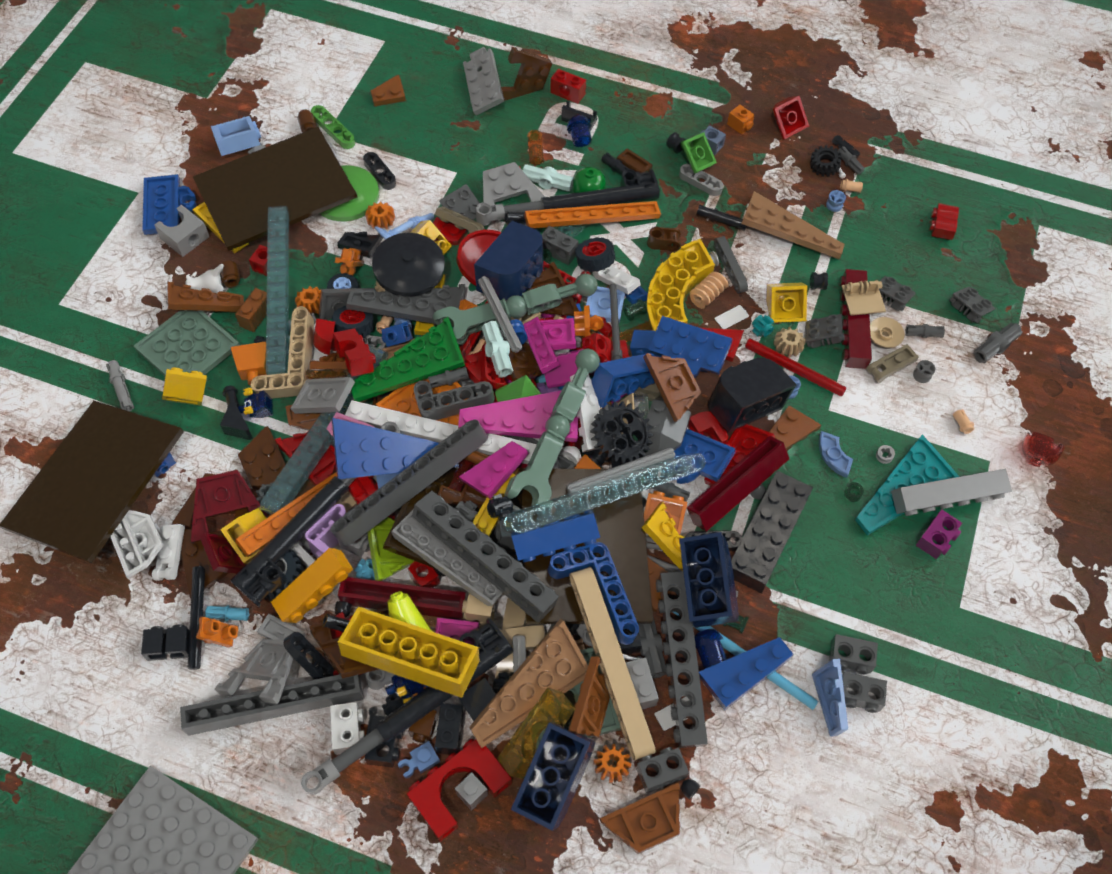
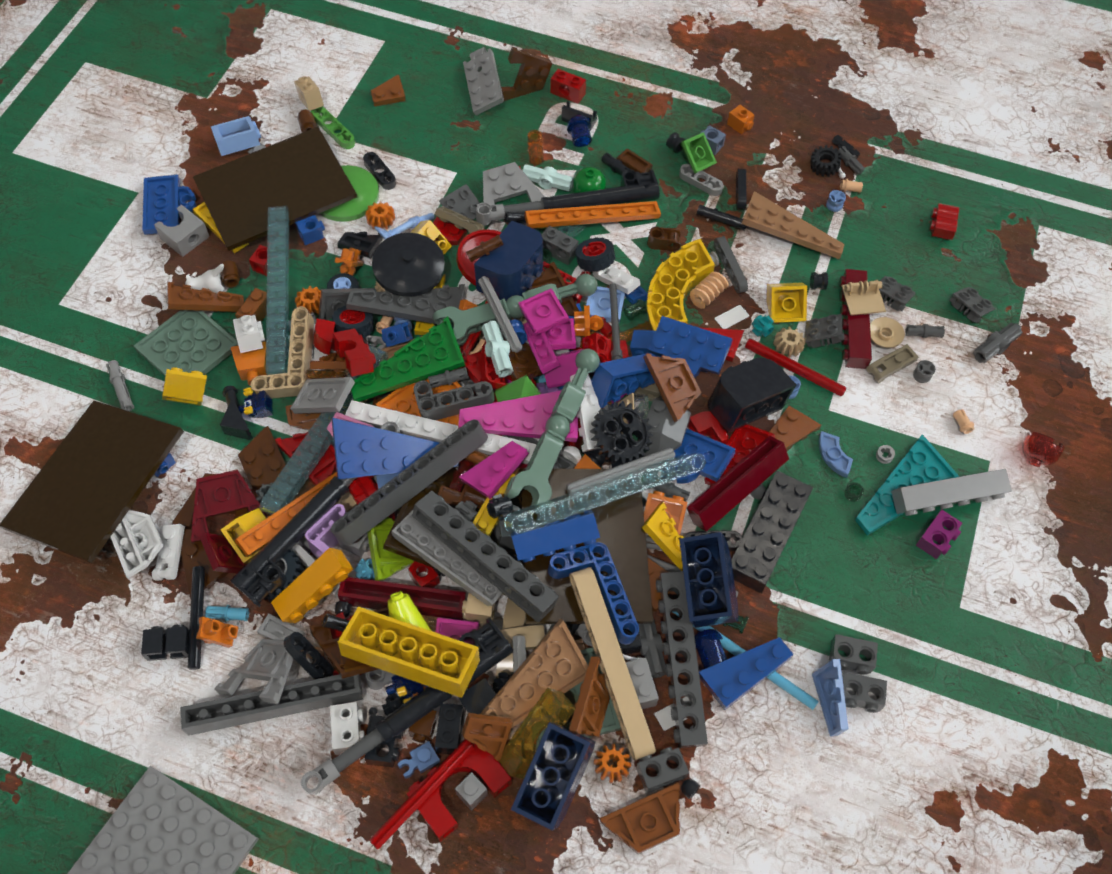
(248, 333): none -> white brick
(308, 93): none -> tan brick
(310, 229): none -> blue brick
(421, 794): none -> red axle
(484, 248): none -> reddish brown pin
(487, 732): none -> dark orange wing
(543, 311): none -> dark pink plate
(741, 189): none -> black beam
(790, 116): red slope -> none

